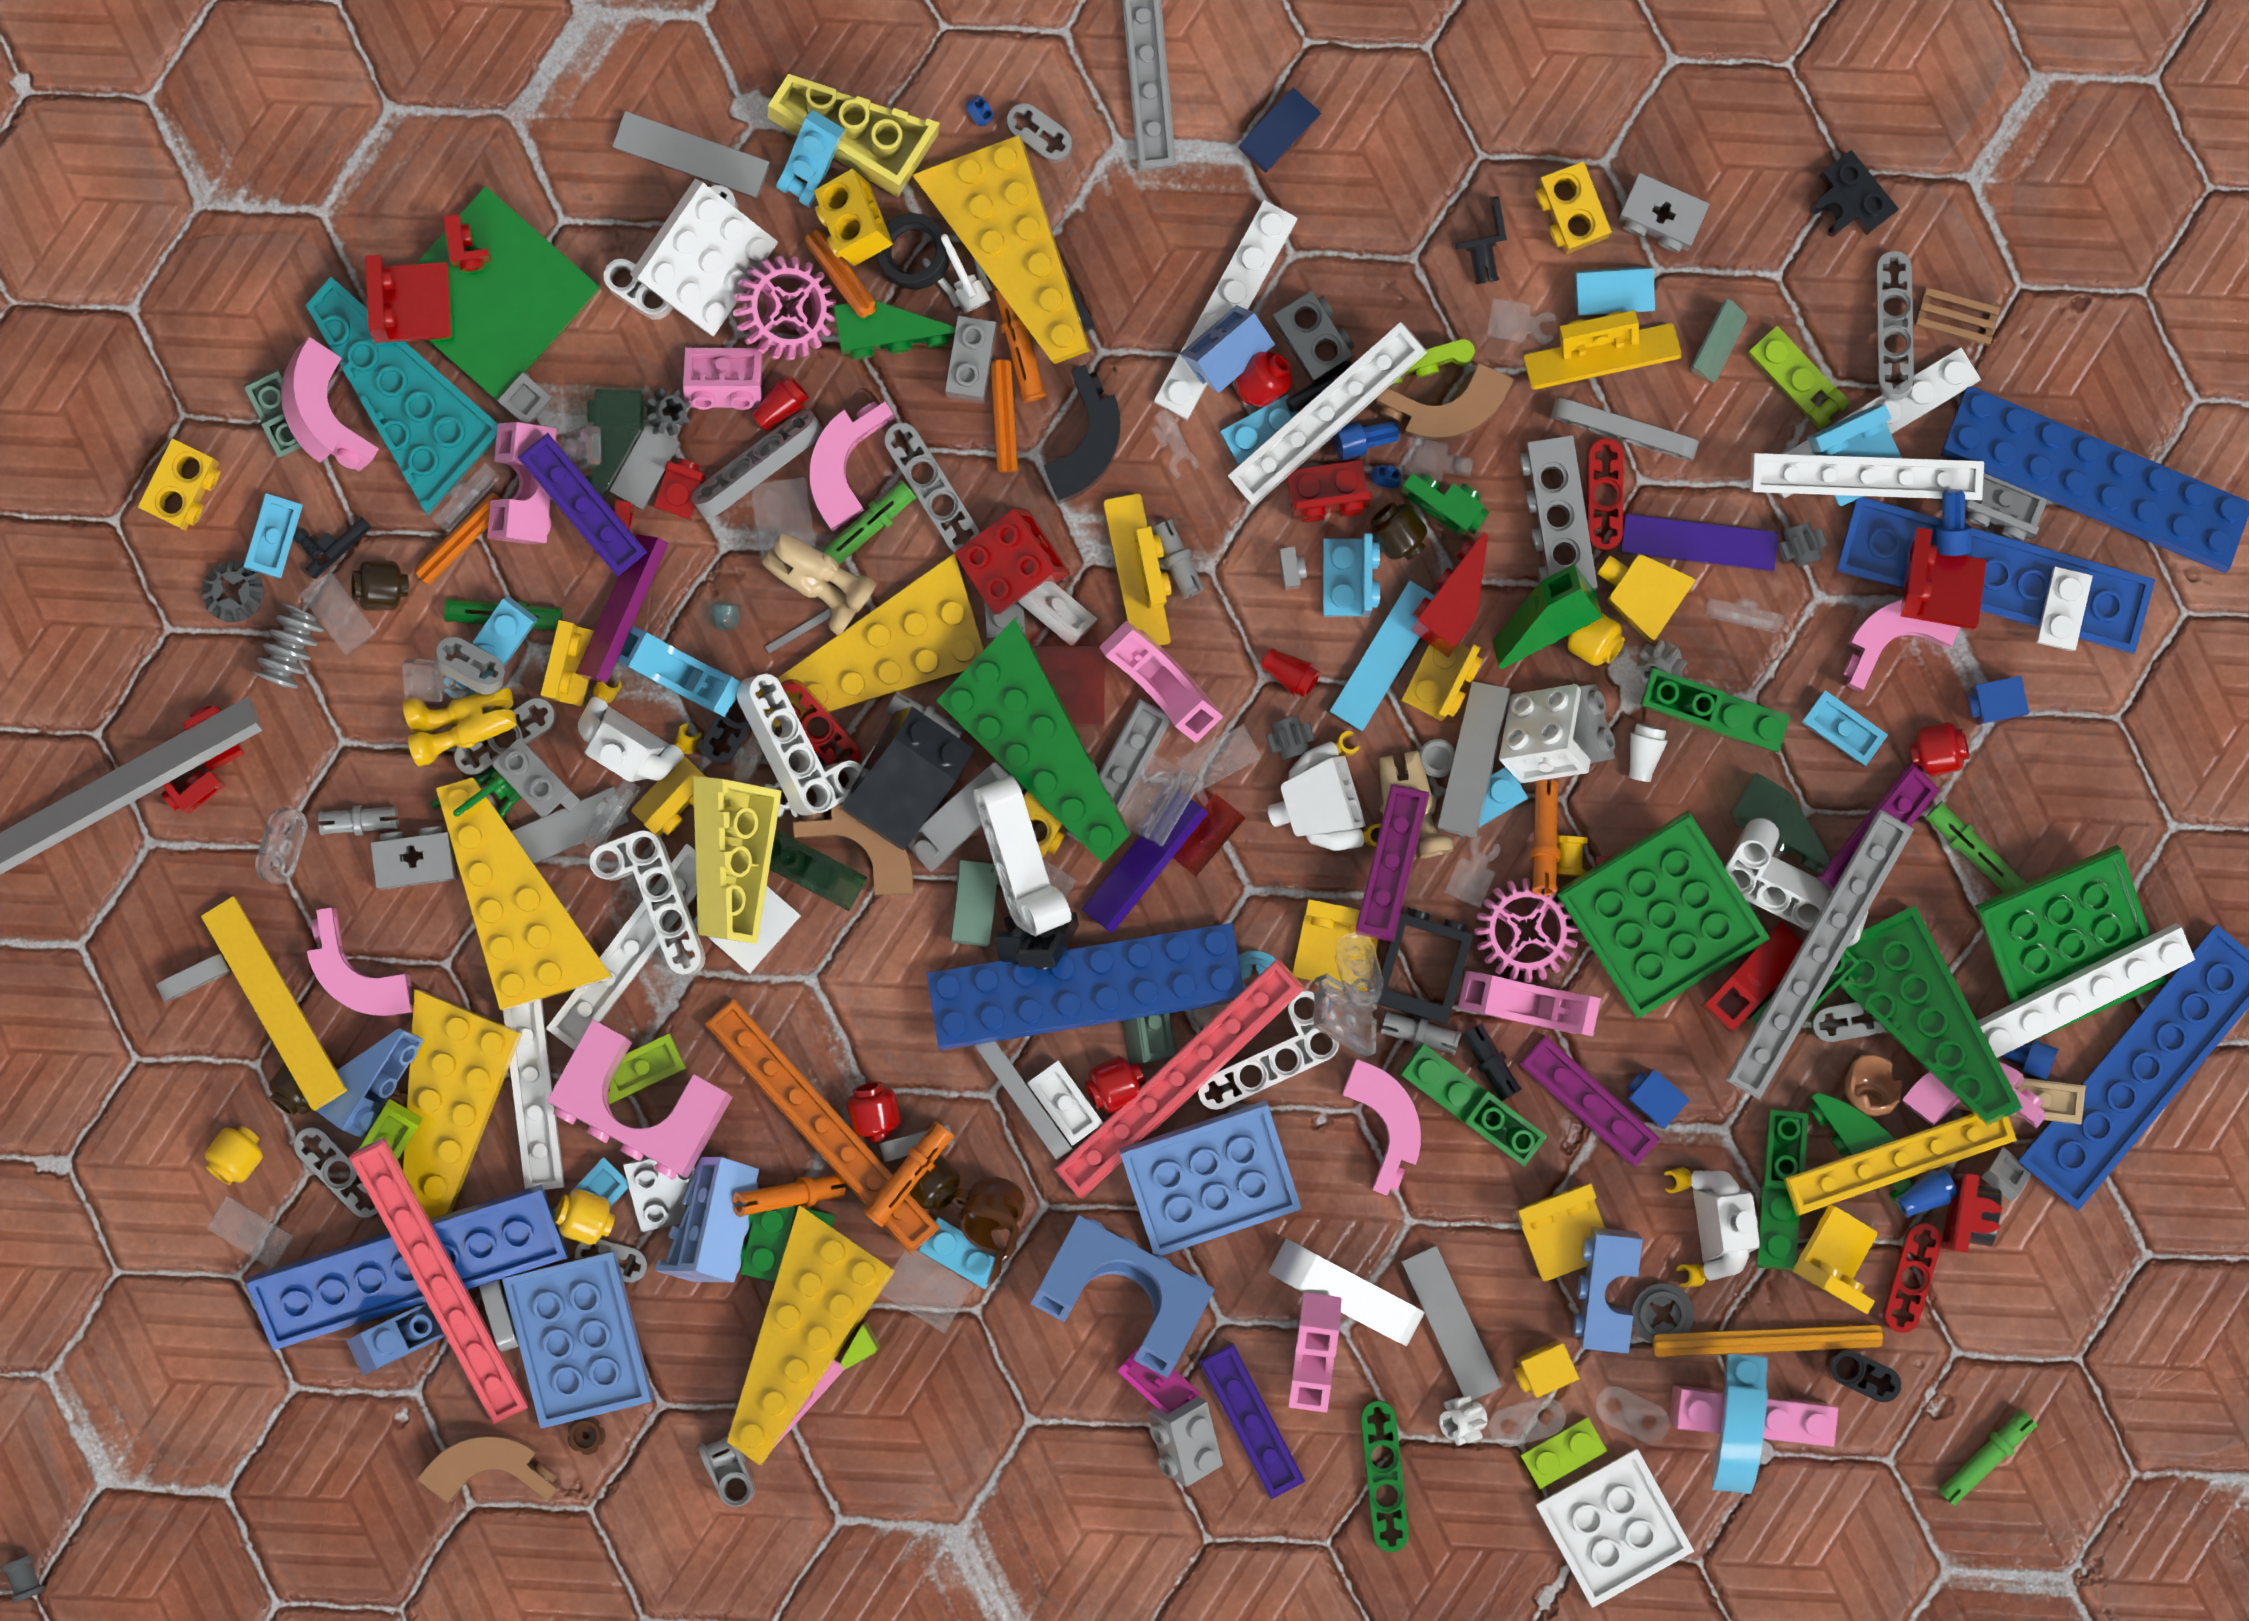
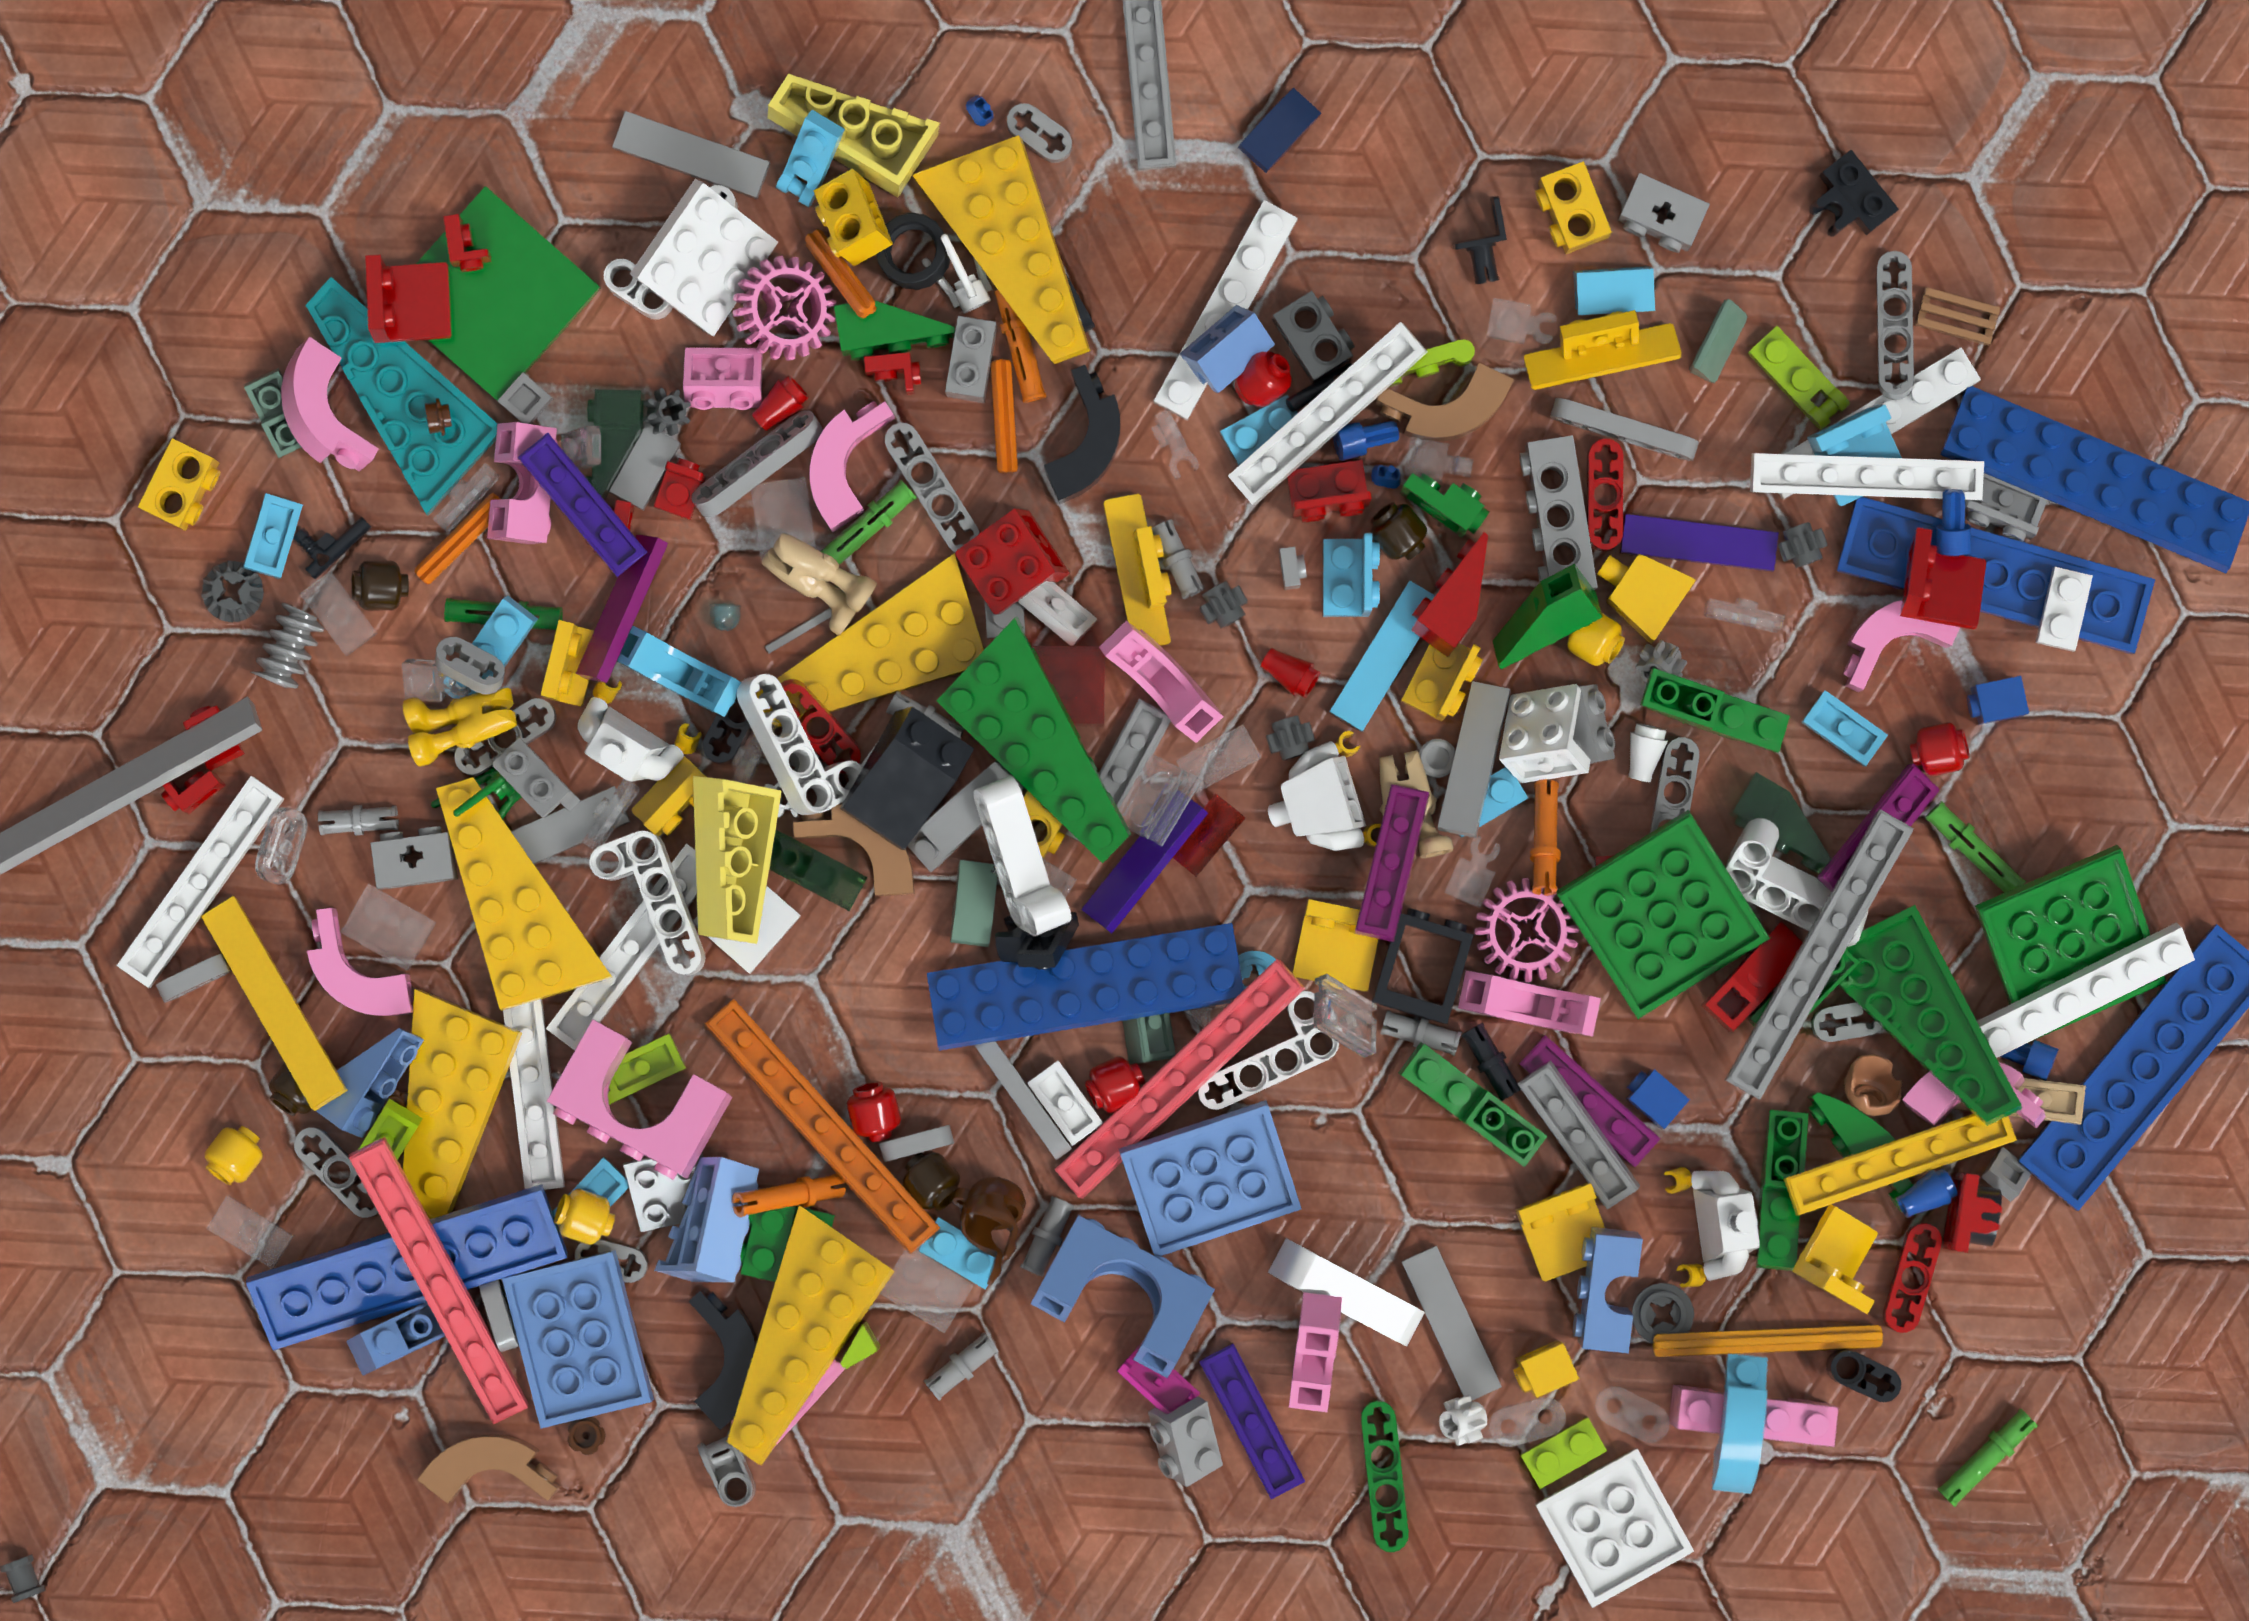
(200, 882): none -> white plate
(388, 927): none -> clear plate
(438, 417): none -> reddish brown plate
(739, 1343): none -> black arch
(887, 366): none -> red bracket
(909, 1173): orange pin -> none
(961, 1366): none -> light grey pin
(1047, 1236): none -> light grey pin
(1223, 604): none -> dark grey gear
(1359, 972): clear plate -> none
(1394, 1106): bright pink arch -> none
(1571, 855): yellow bush -> none
(1578, 1134): none -> light grey tile
(1662, 808): none -> light grey beam

